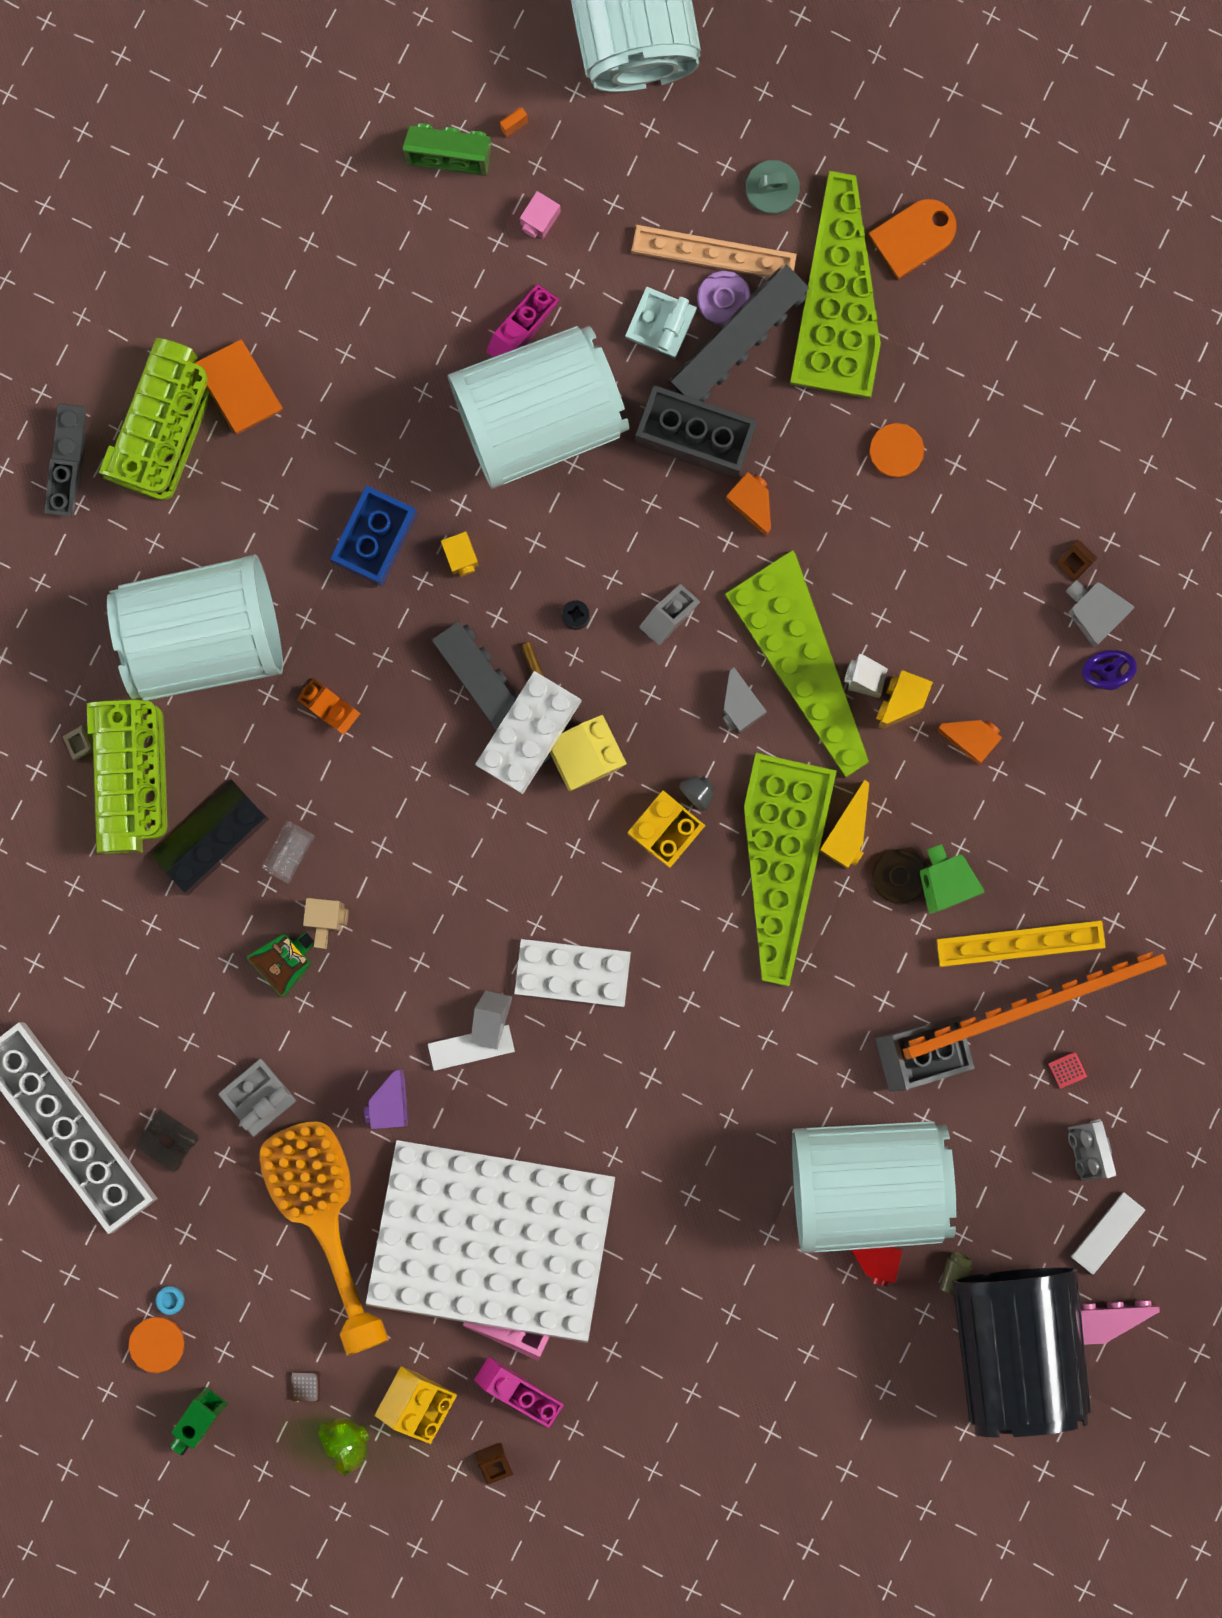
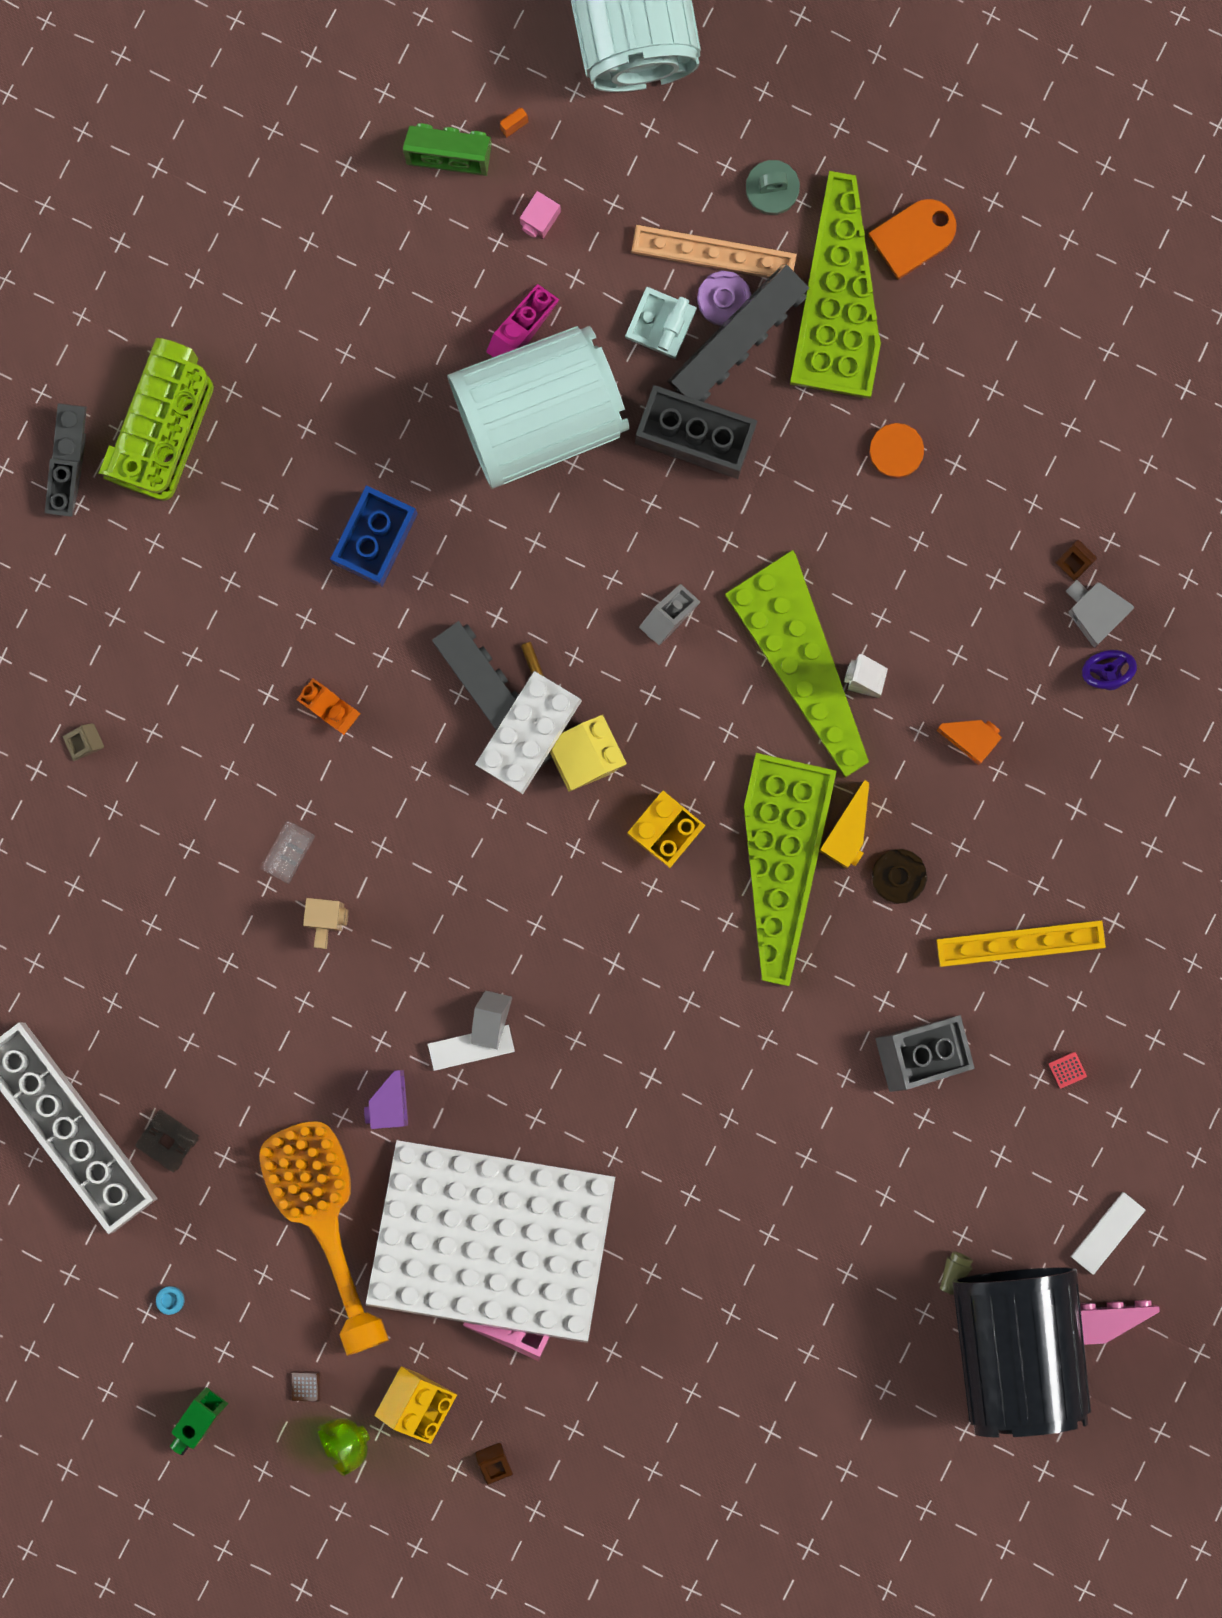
(121, 775): lime piece -> none
(156, 1344): orange tile -> none
(195, 629): light aqua container -> none
(209, 837): black slope -> none
(239, 387): orange tile -> none
(257, 1097): light grey plate -> none
(283, 961): torso -> none
(460, 554): yellow brick -> none
(518, 1392): dark pink slope -> none
(572, 973): white plate -> none
(574, 619): black wheel -> none
(697, 791): dark grey cone -> none
(740, 704): light grey slope -> none
(752, 501): orange slope -> none
(873, 1186): light aqua container -> none
(879, 1263): red slope -> none
(906, 698): yellow slope -> none
(948, 880): bright green torso -> none
(1022, 1008): orange plate -> none
(1091, 1150): light grey plate -> none

